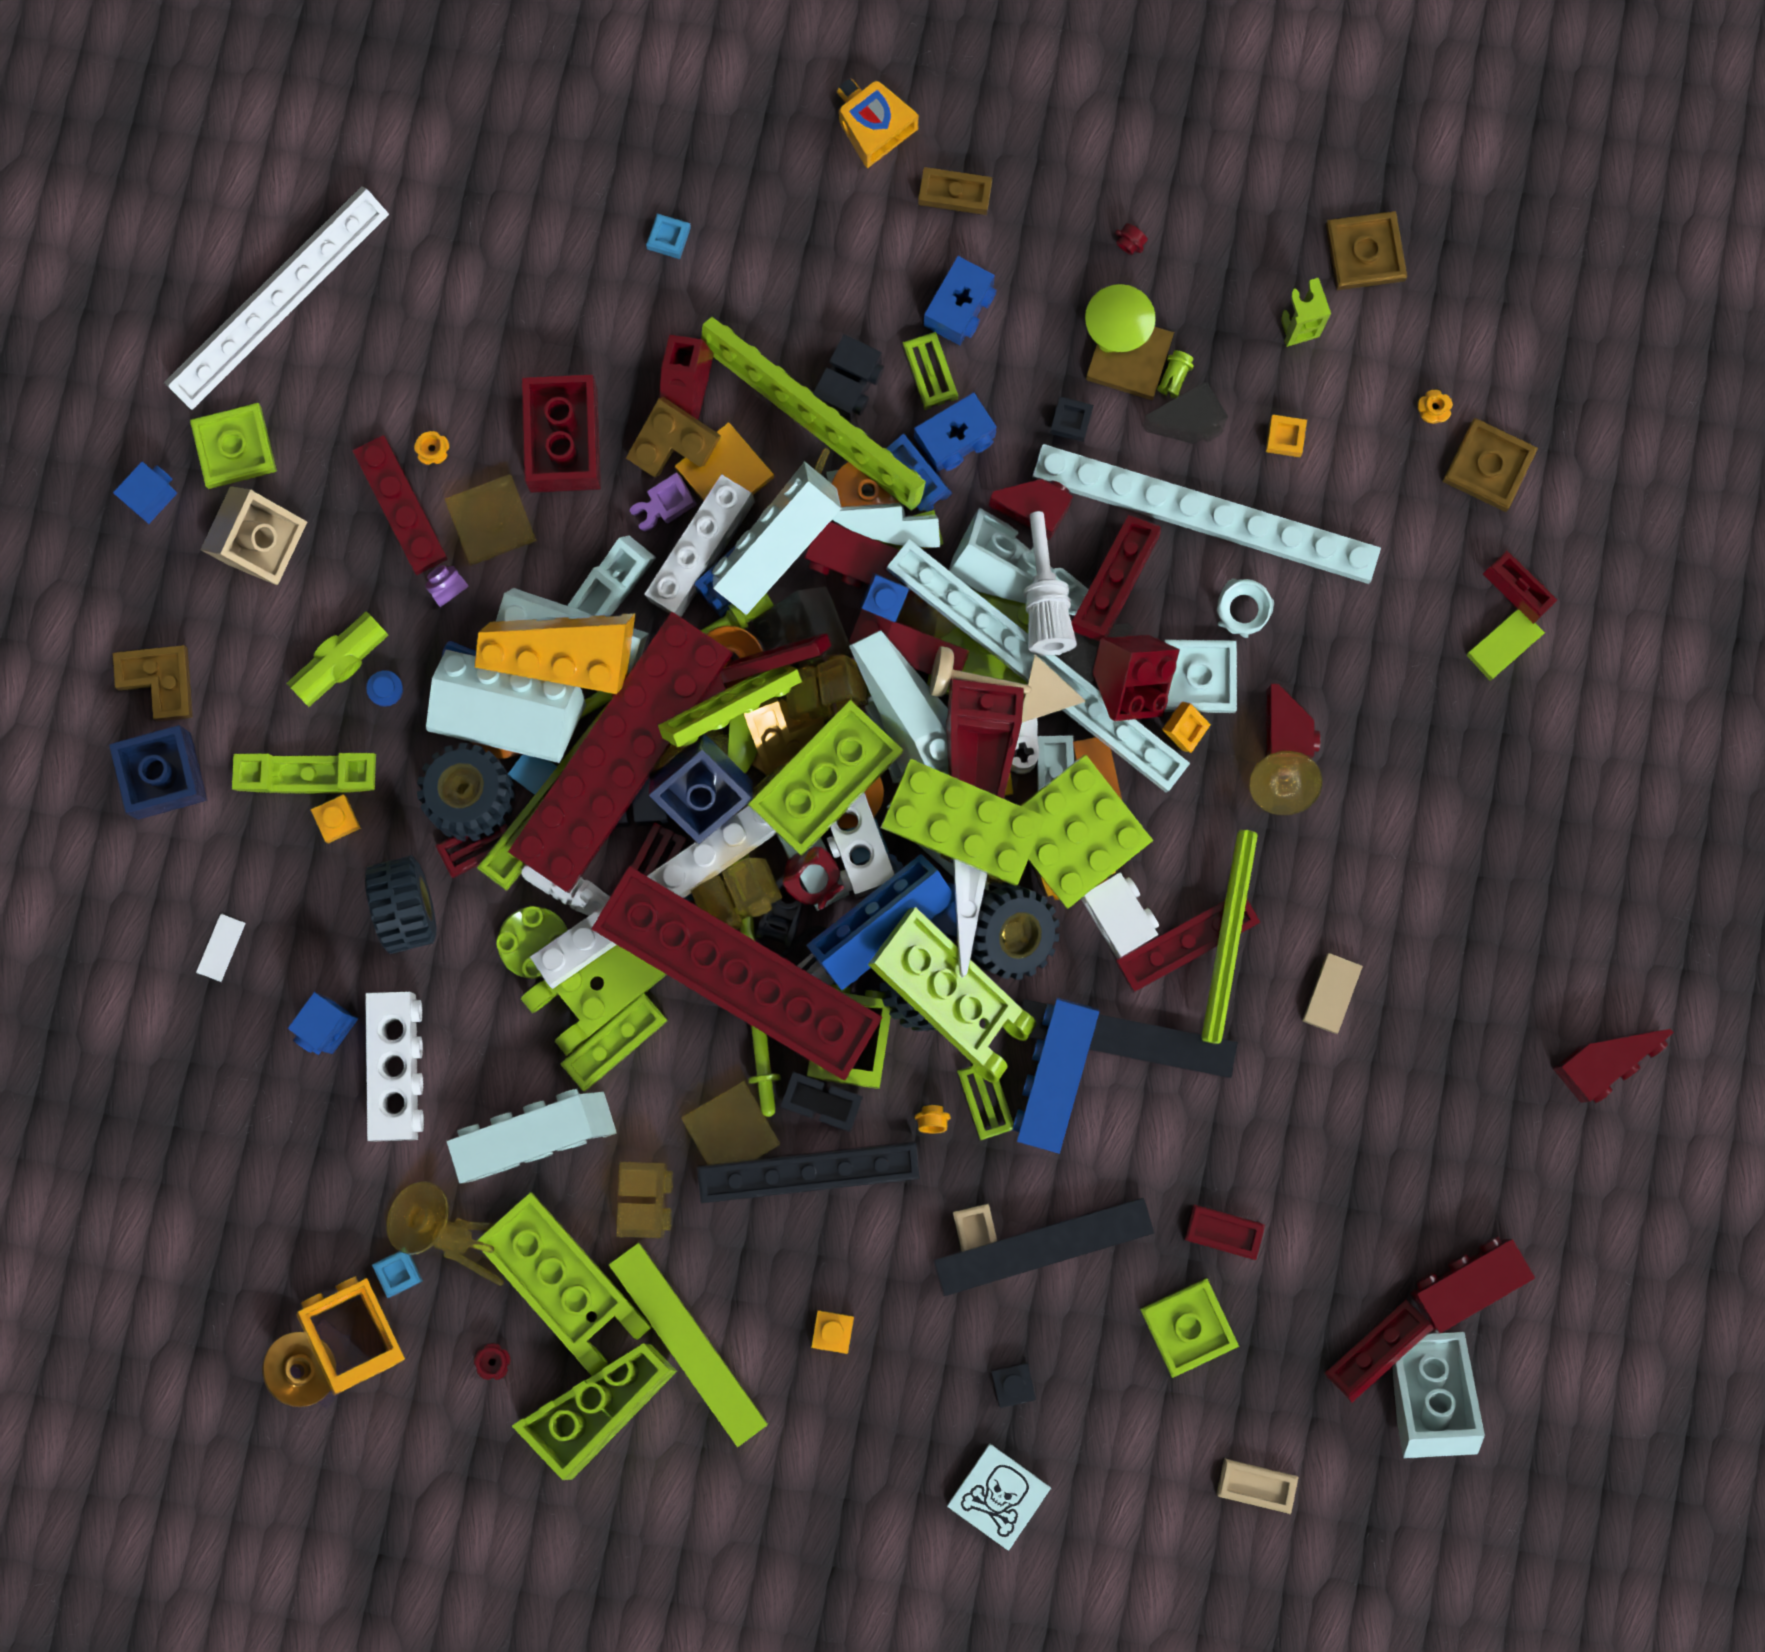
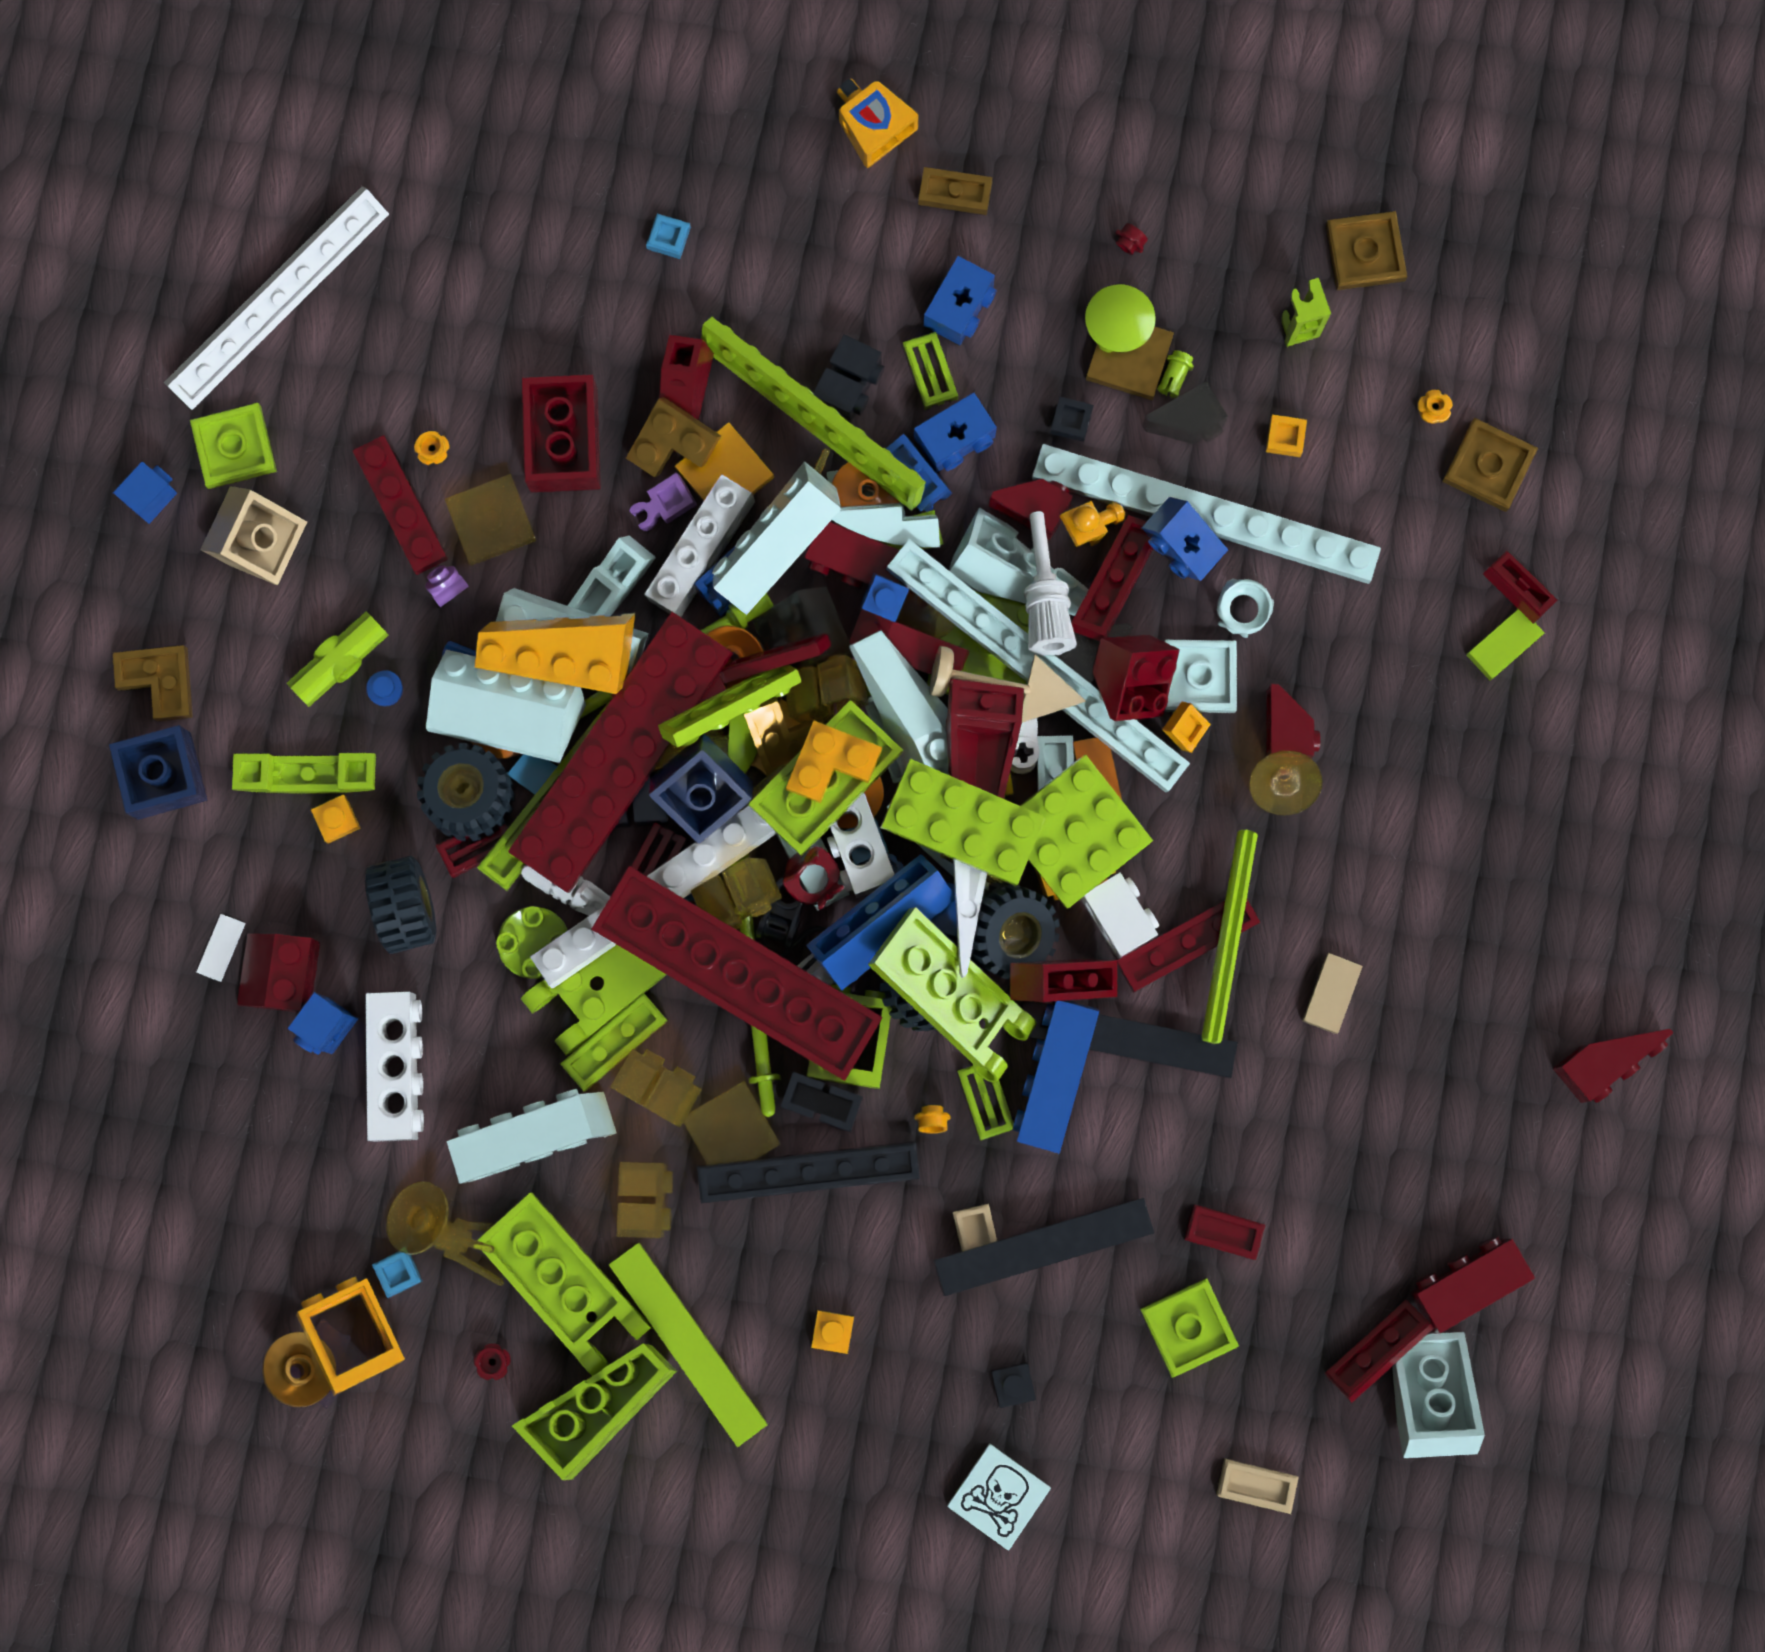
(278, 971): none -> dark red slope
(655, 1087): none -> clear yellow piece
(827, 751): none -> light orange plate
(1063, 980): none -> dark red brick
(1088, 525): none -> light orange piece
(1184, 539): none -> blue brick

